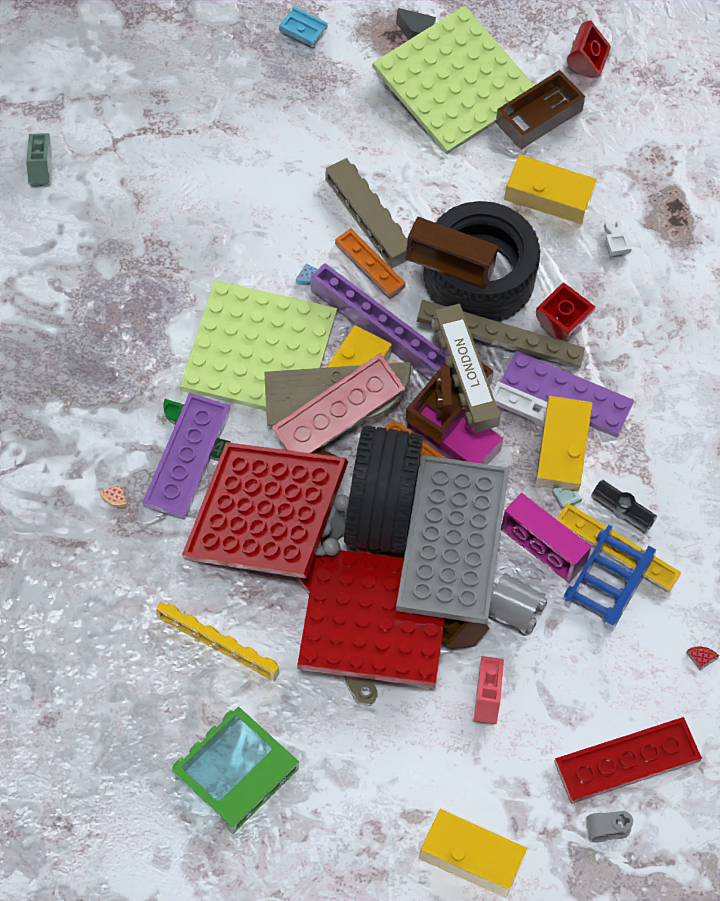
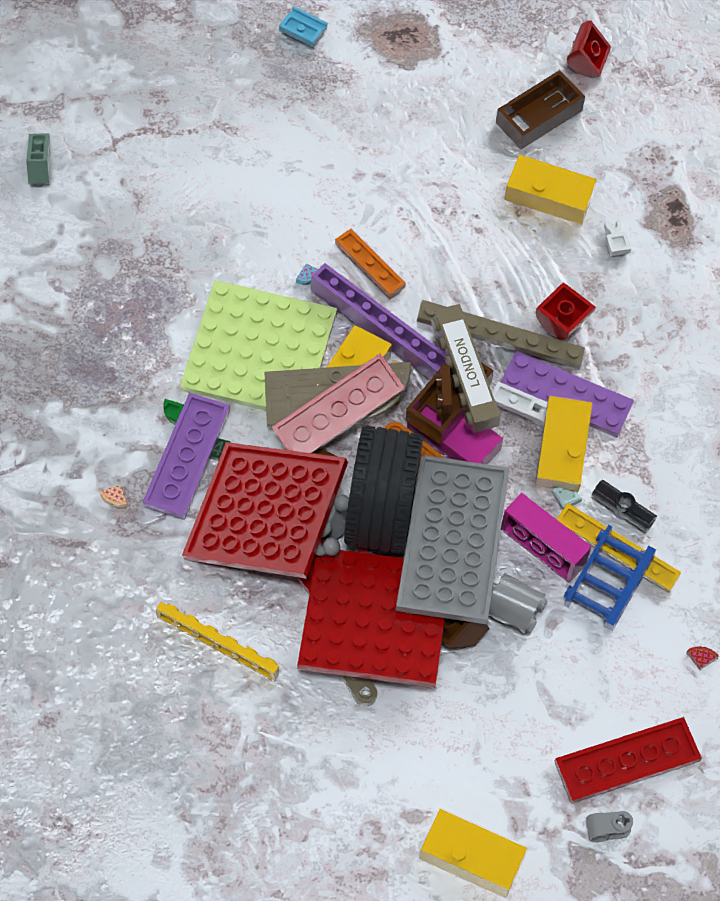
(236, 768): panel -> none
(368, 211): dark tan brick -> none
(413, 22): dark grey slope -> none
(451, 252): reddish brown piece -> none
(453, 78): yellowish green plate -> none
(489, 690): coral slope -> none
(514, 239): black tyre -> none

